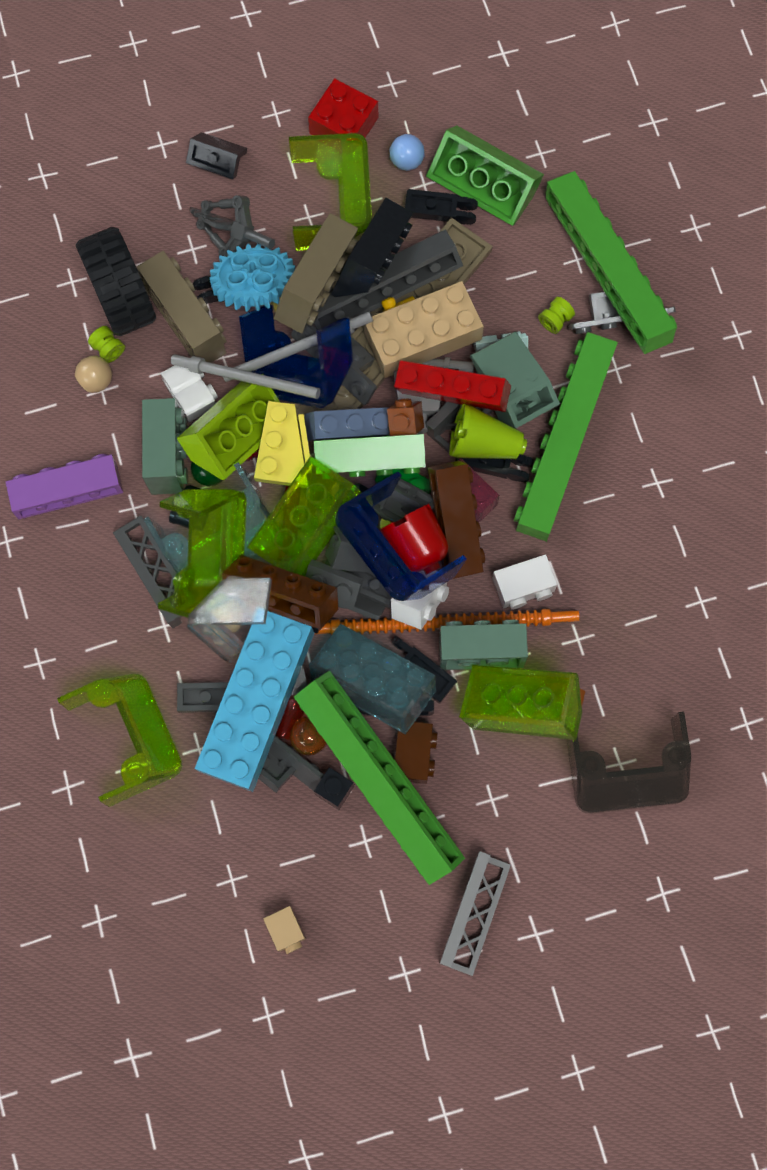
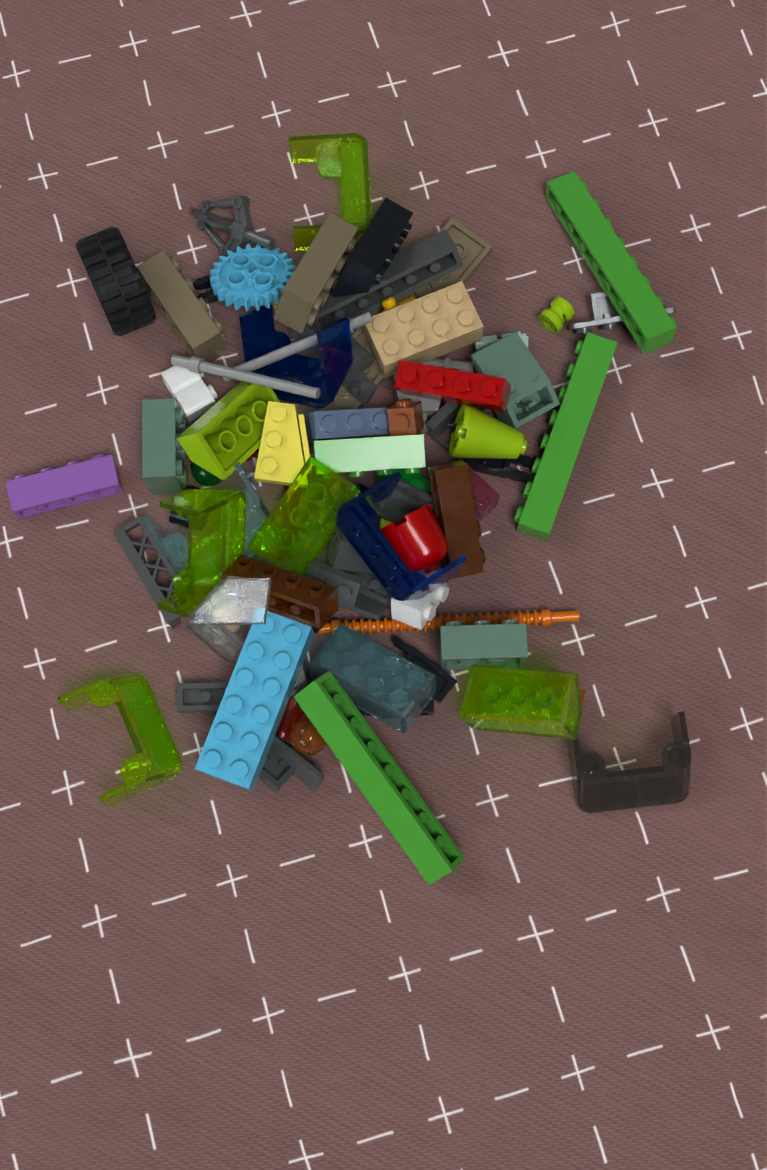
(93, 374): tan piece -> none
(104, 341): lime wheel -> none
(215, 155): black panel -> none
(285, 930): tan brick -> none
(334, 788): black brick -> none
(343, 111): red brick -> none
(407, 152): light blue piece -> none
(414, 752): reddish brown brick -> none
(440, 206): black hinge -> none
(464, 911): light grey fence -> none
(484, 173): bright green slope -> none
(524, 582): white brick -> none

